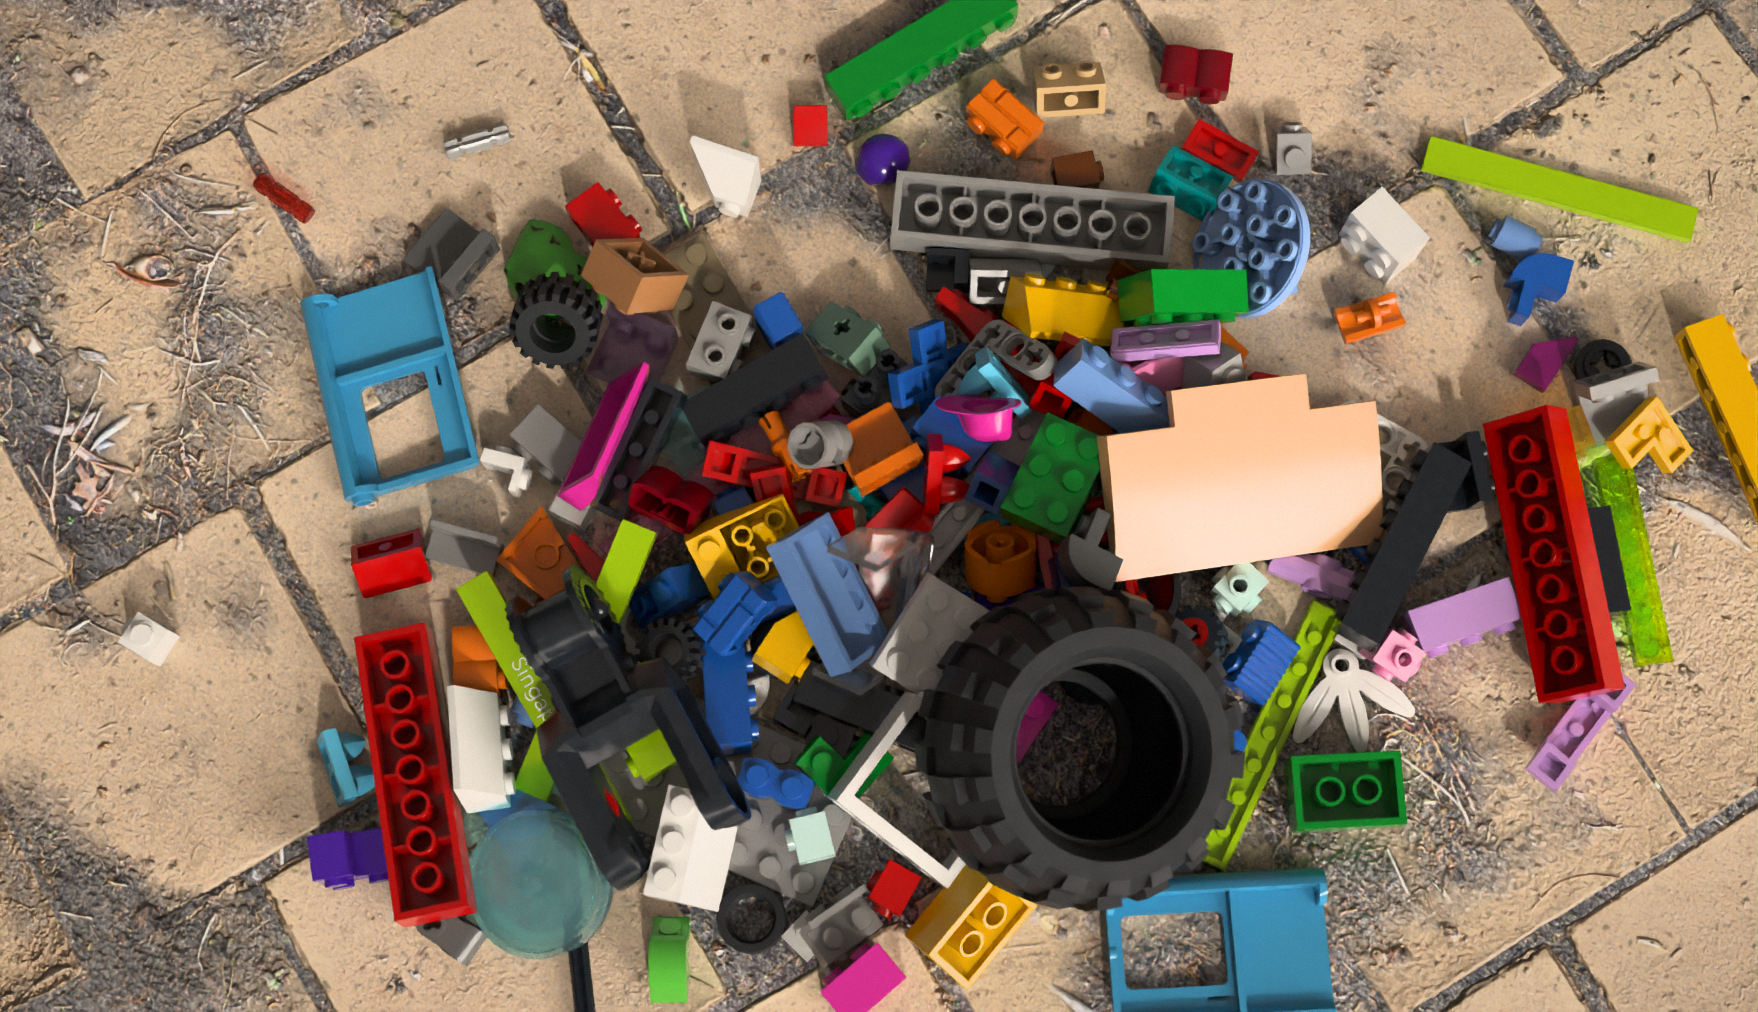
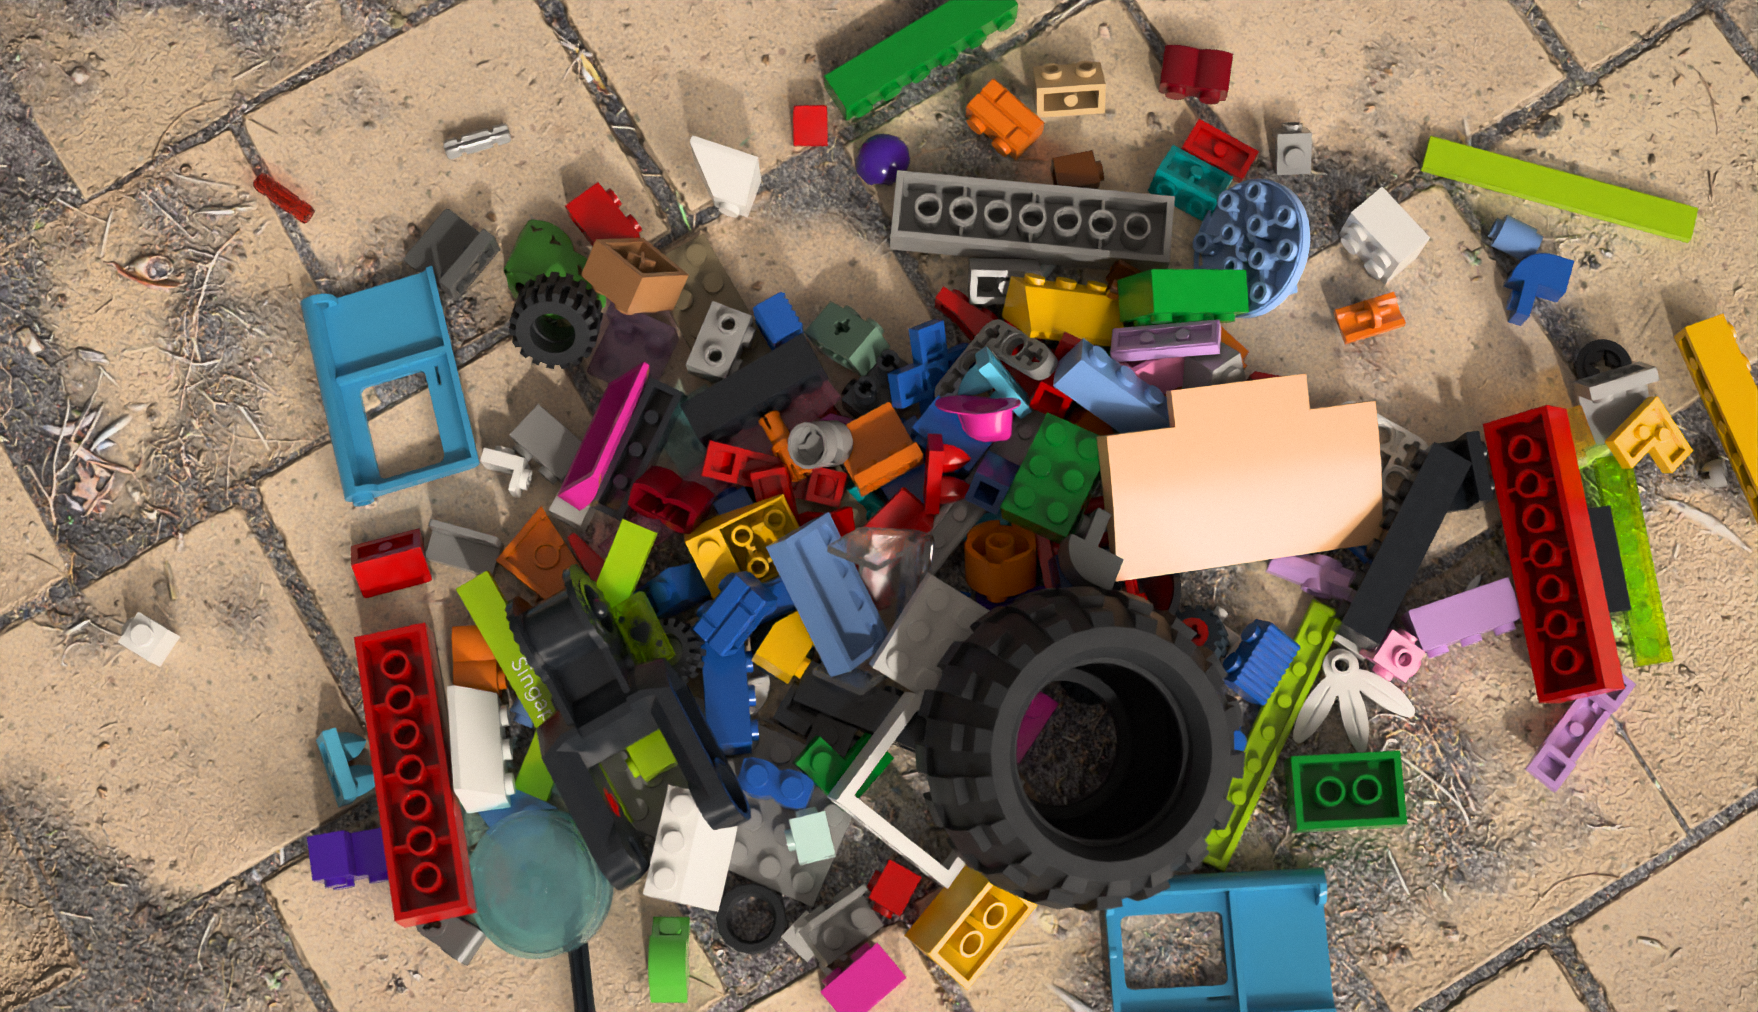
(642, 628): none -> clear neon green tile
(947, 269): black panel -> none
(1246, 580): light aqua brick -> none
(1544, 362): magenta tile -> none
(1718, 473): none -> light grey hinge

